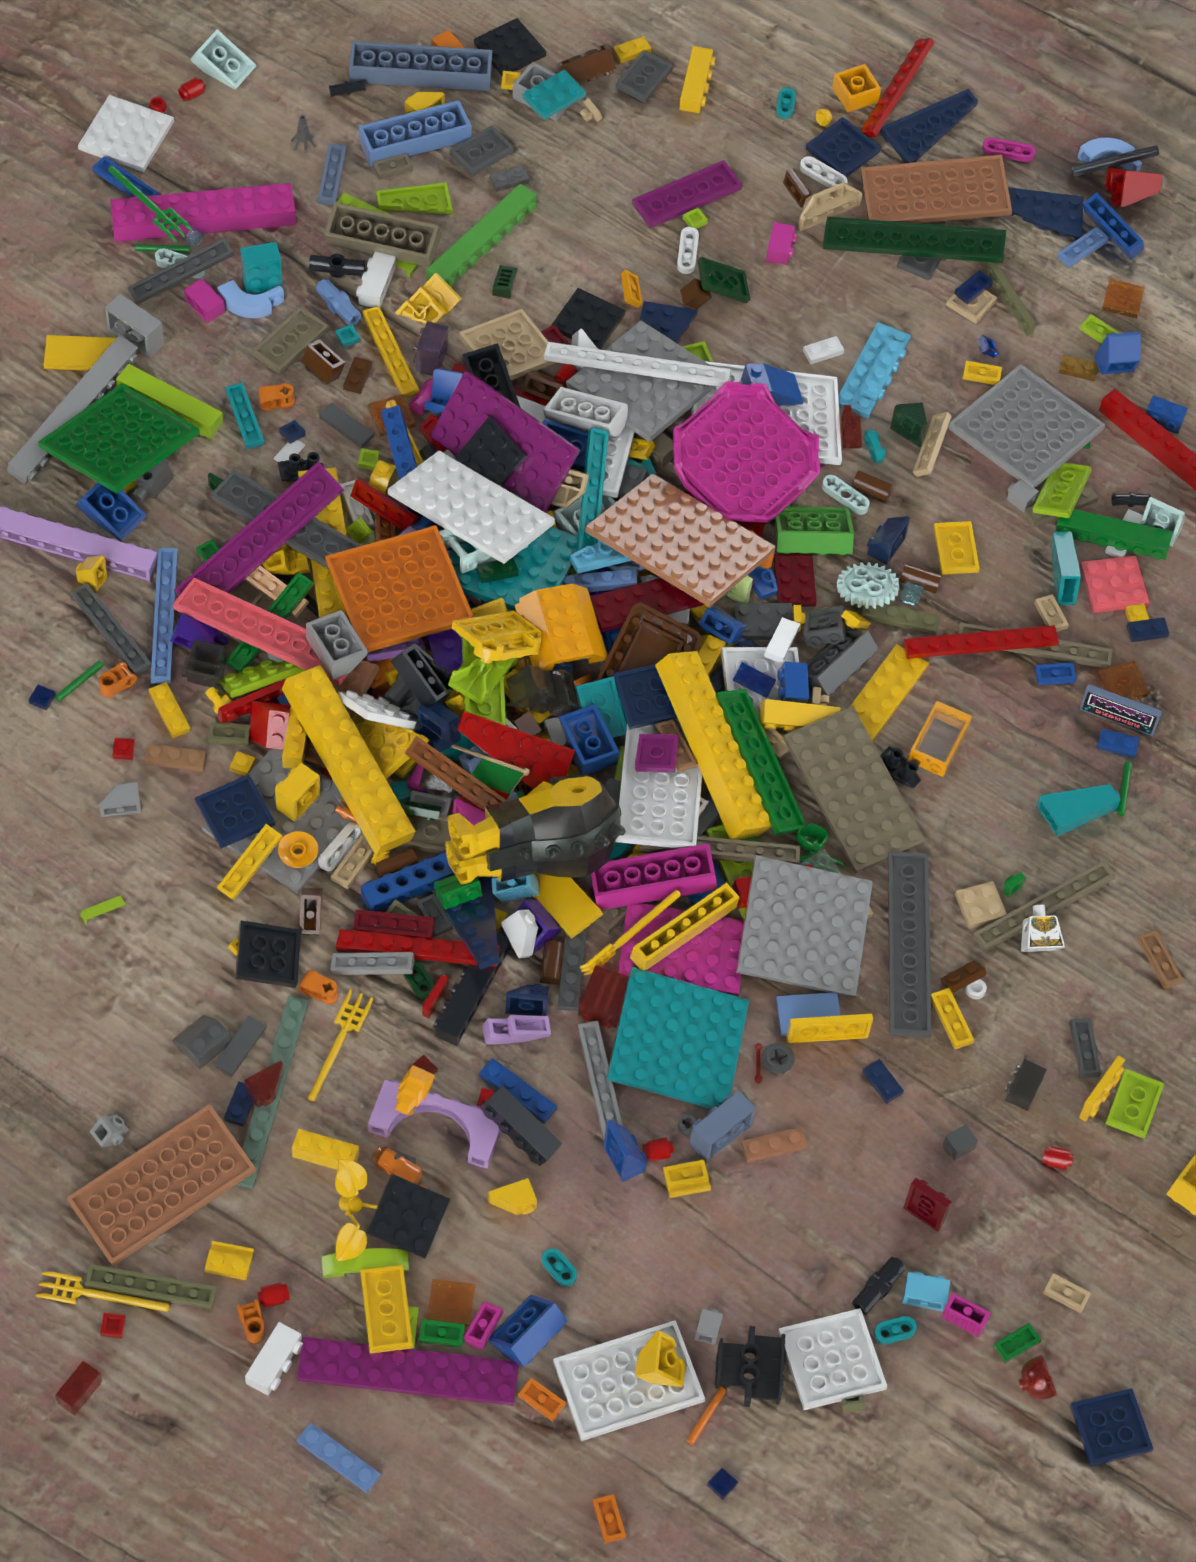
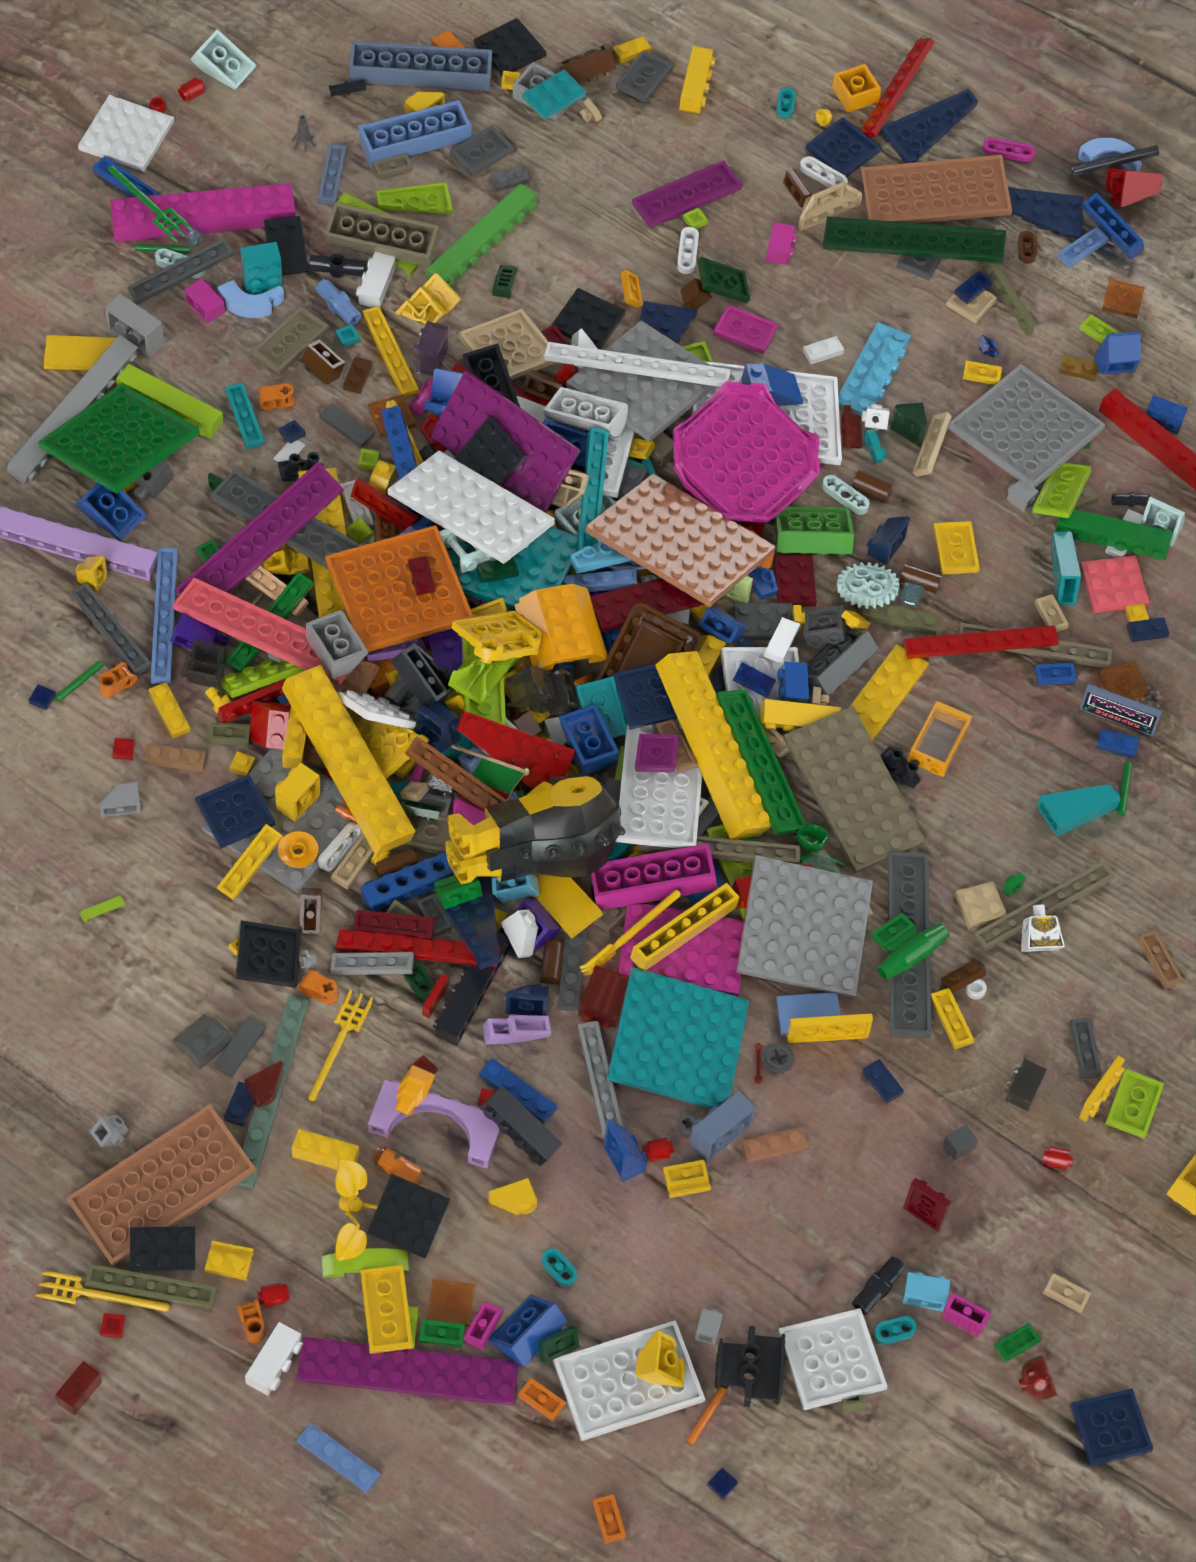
(162, 1248): none -> black plate
(290, 243): none -> black slope
(307, 961): none -> light grey plate
(414, 791): none -> tan plate
(421, 575): none -> dark red plate
(558, 1344): none -> dark green plate
(745, 329): none -> dark pink plate
(879, 423): none -> white brick
(905, 944): none -> green plate
(1027, 251): none -> reddish brown plate

